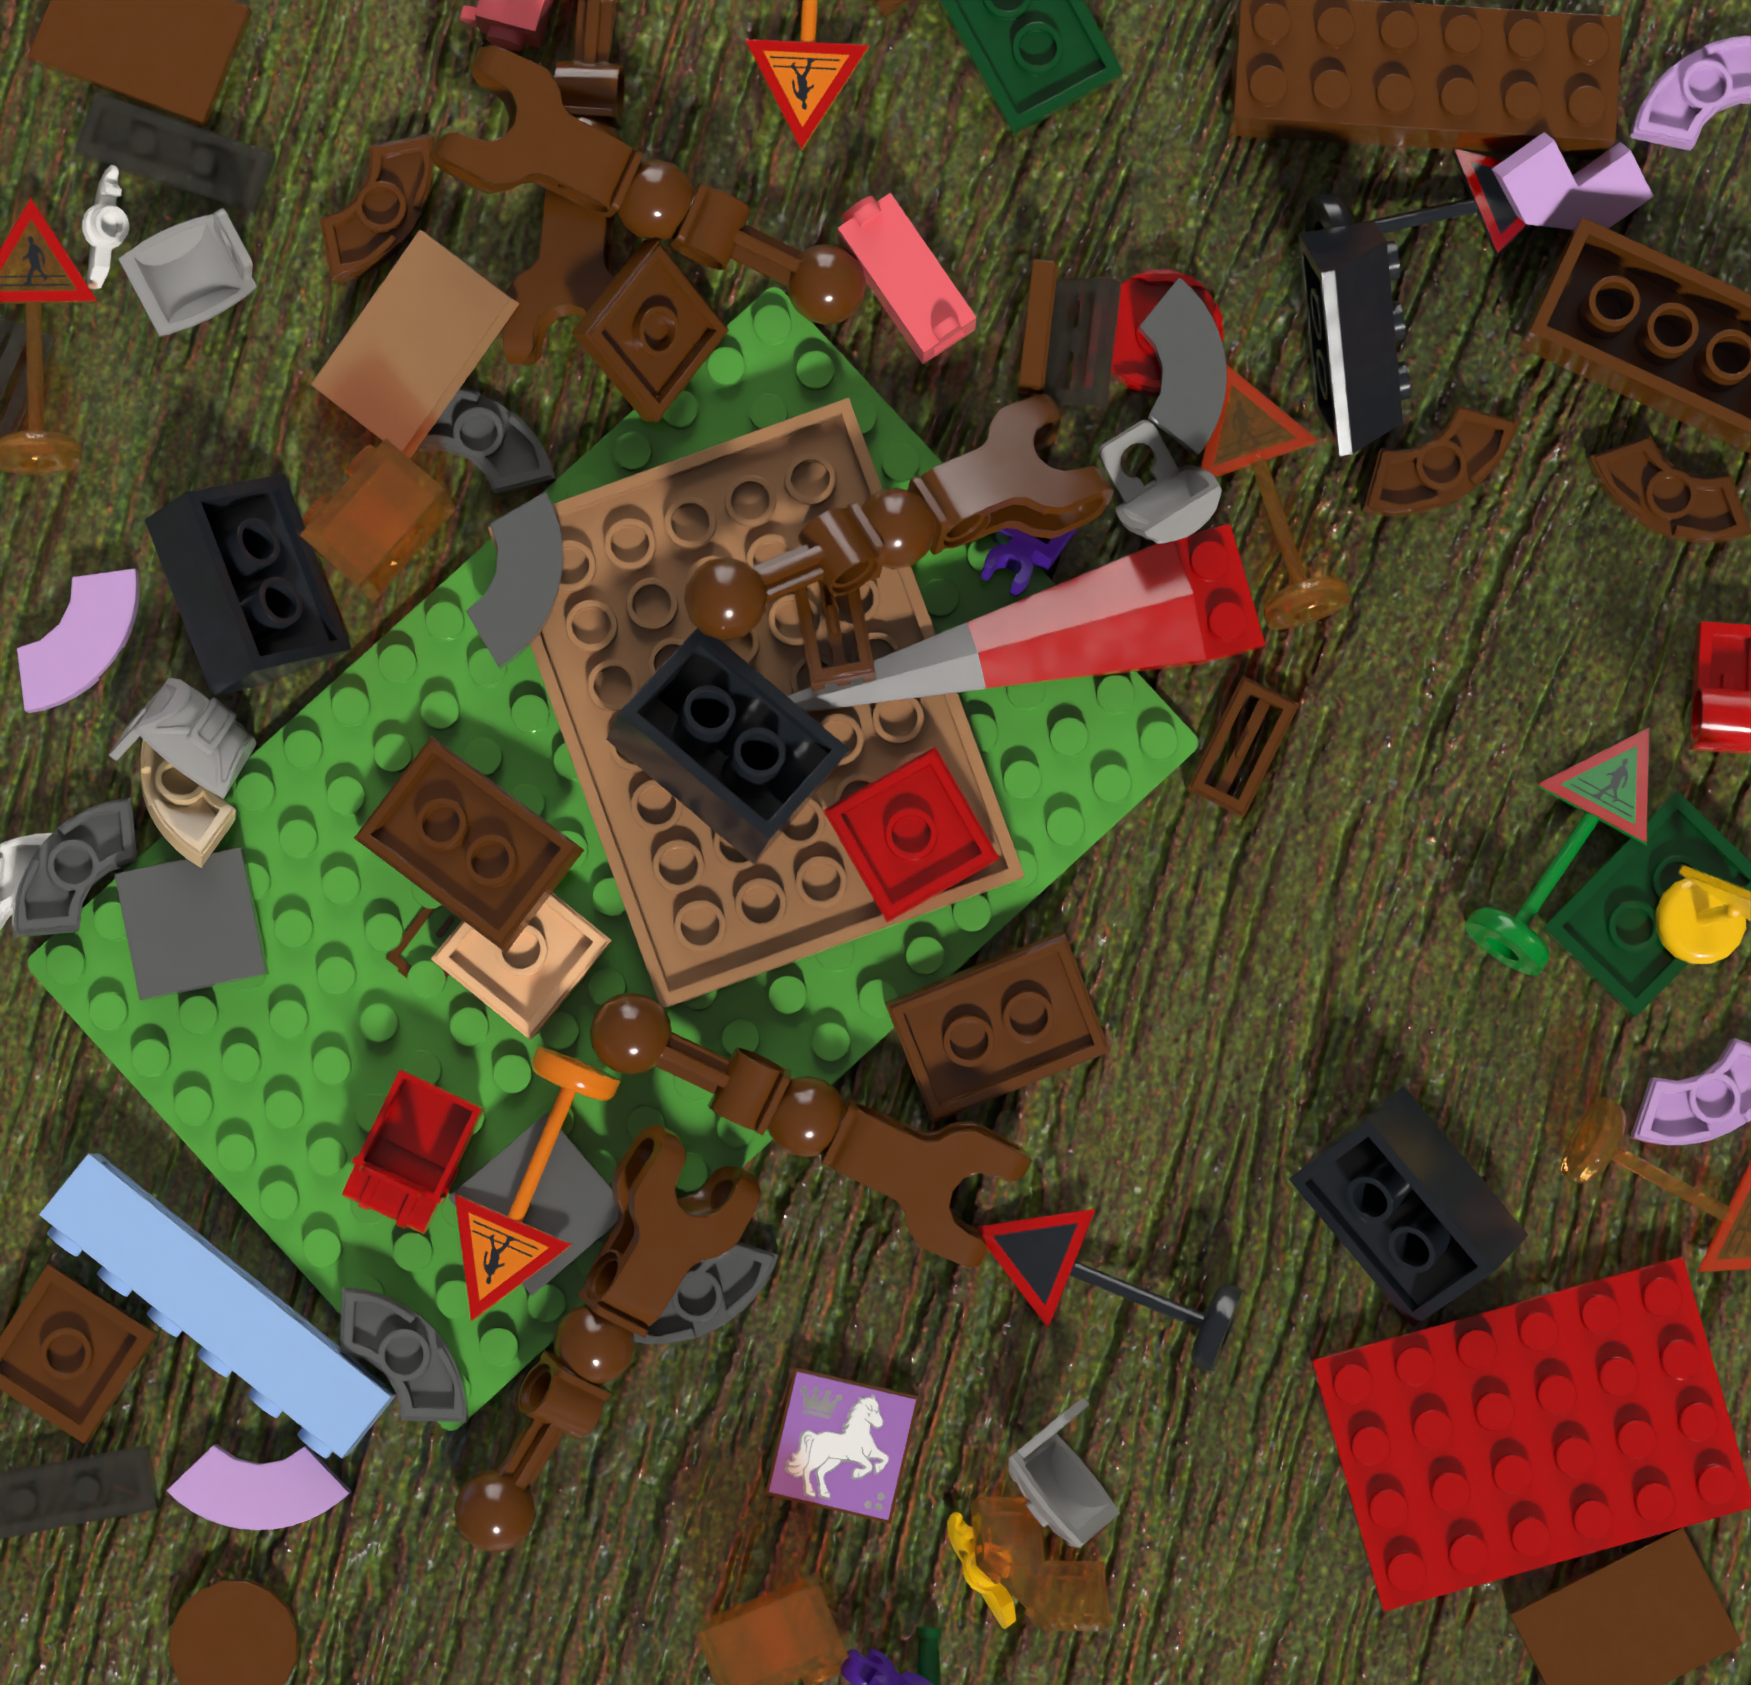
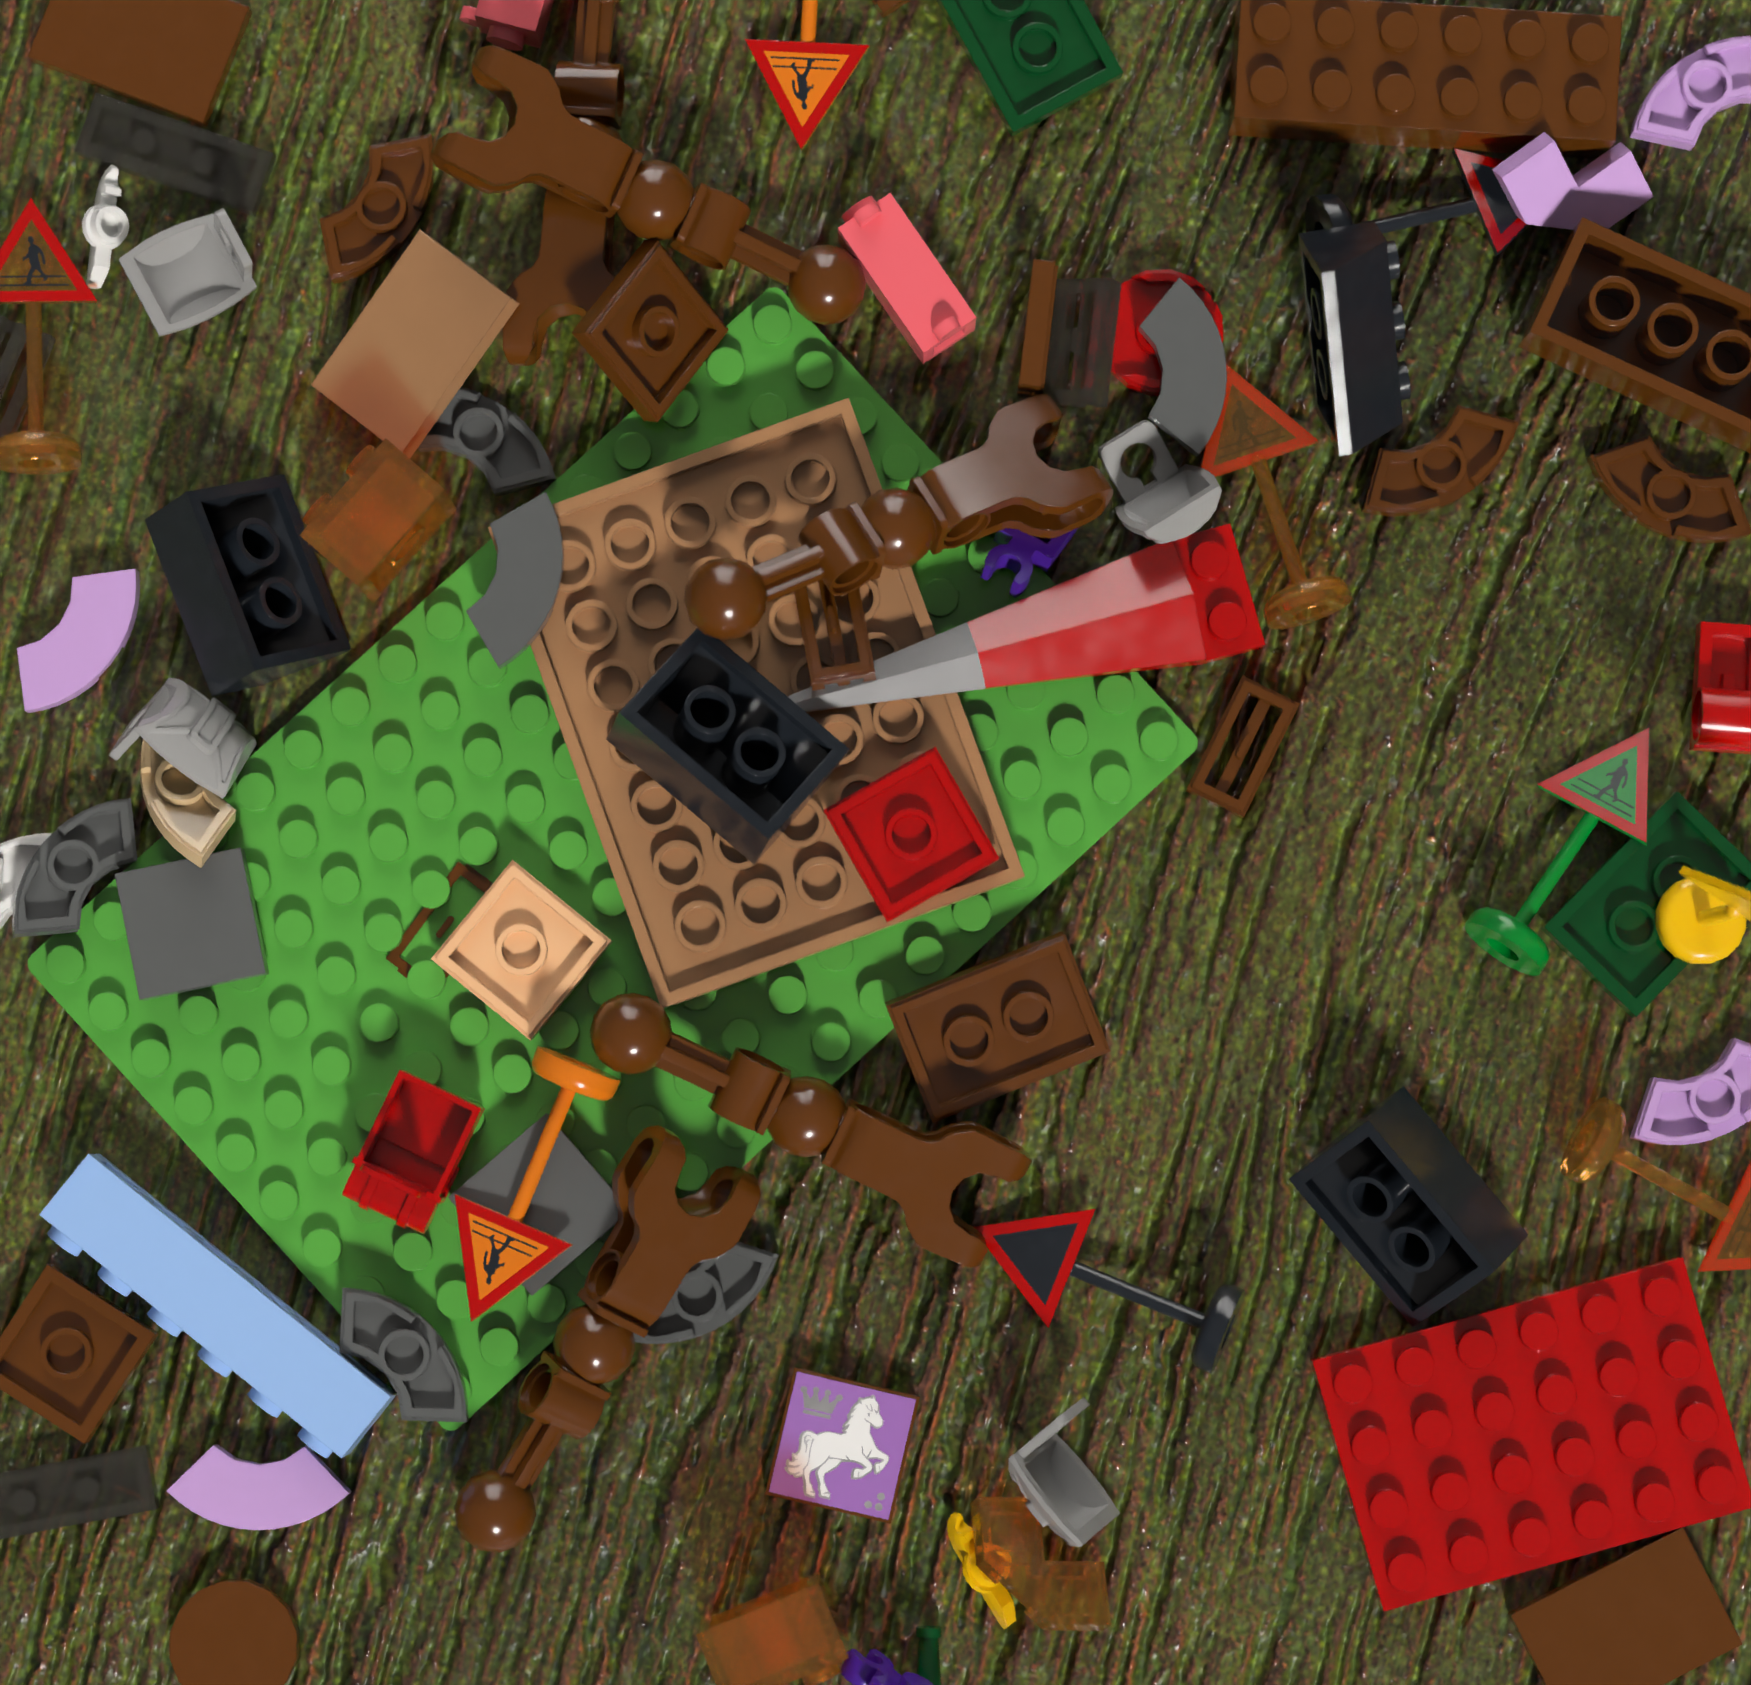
(469, 844): reddish brown tile -> none

